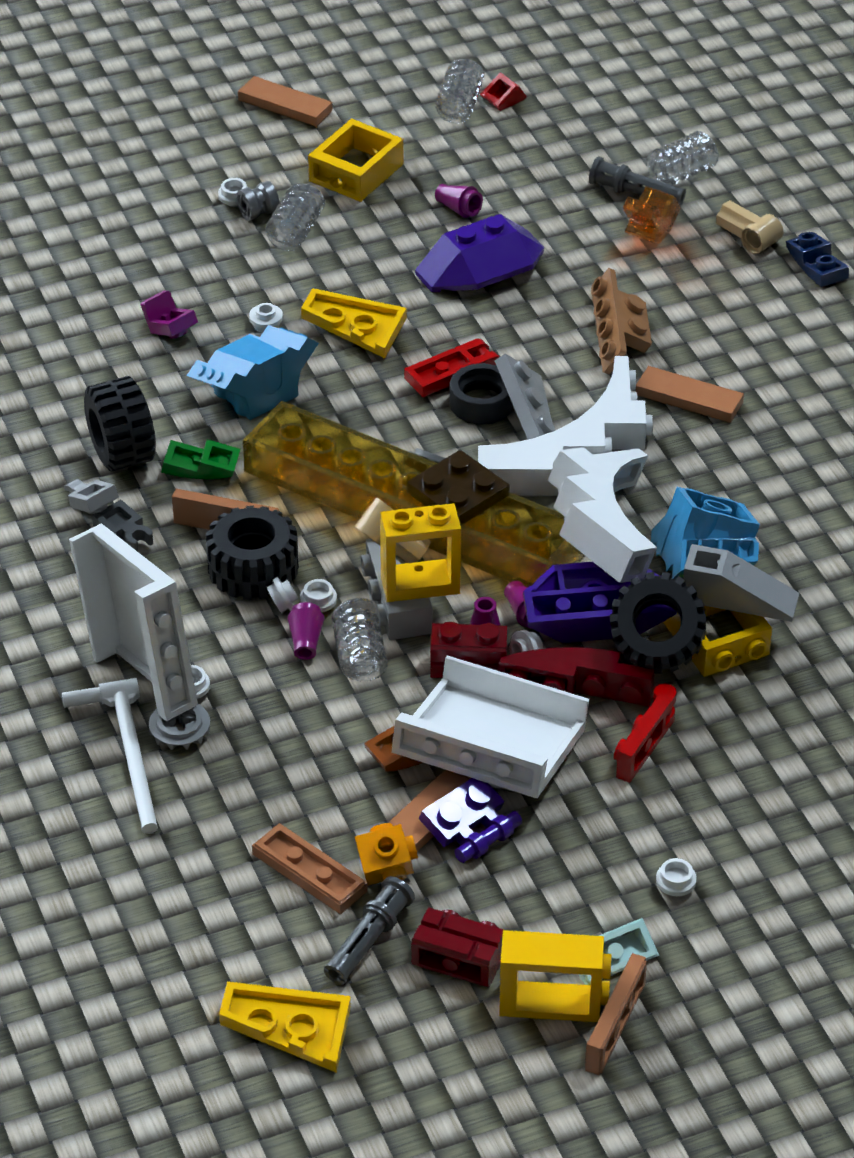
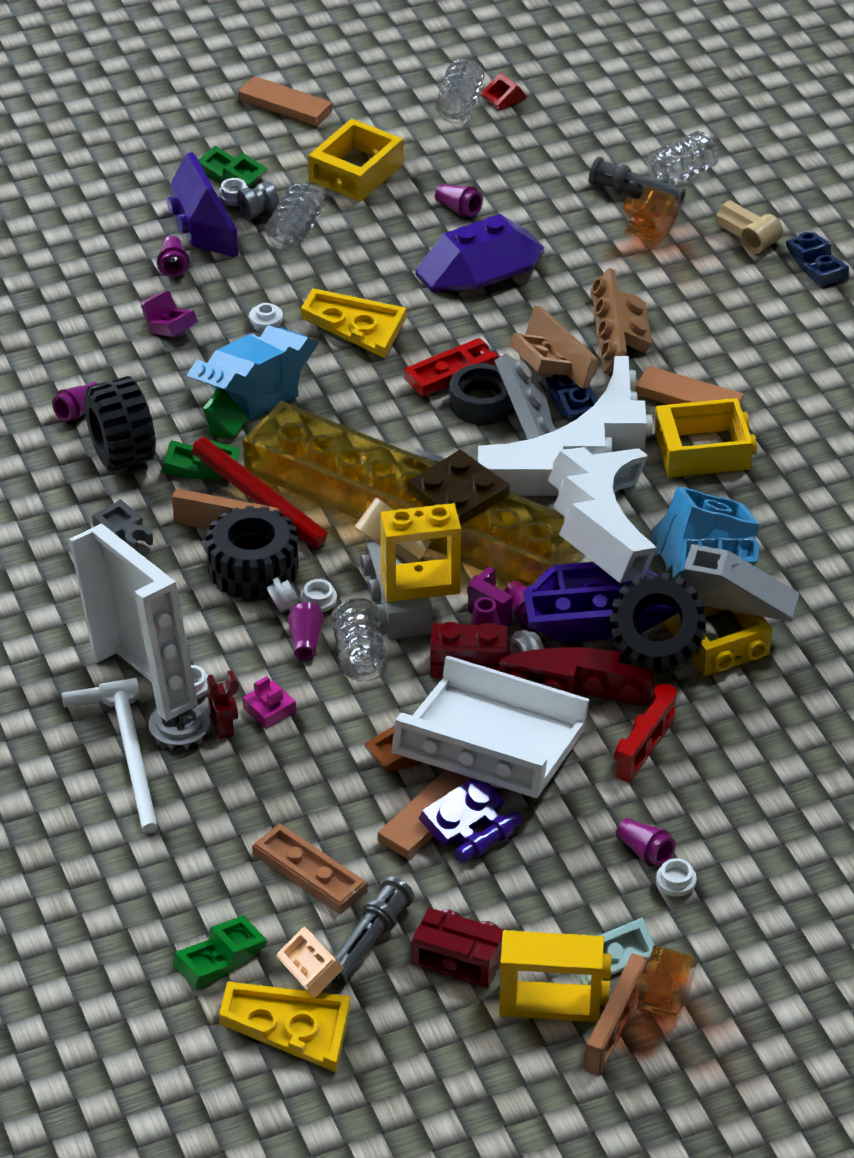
(69, 403): none -> magenta cone
(92, 496): light grey plate -> none
(172, 257): none -> magenta cone
(200, 210): none -> dark purple wedge
(222, 166): none -> green slope
(222, 704): none -> dark red plate
(224, 415): none -> green slope
(224, 951): none -> green slope
(257, 490): none -> red axle
(268, 703): none -> dark pink tile
(309, 962): none -> light nougat plate
(386, 853): light orange brick -> none
(485, 586): none -> magenta bracket
(554, 350): none -> medium nougat bracket
(568, 396): none -> dark blue slope
(646, 841): none -> magenta cone
(666, 983): none -> clear orange brick
(704, 418): none -> yellow window

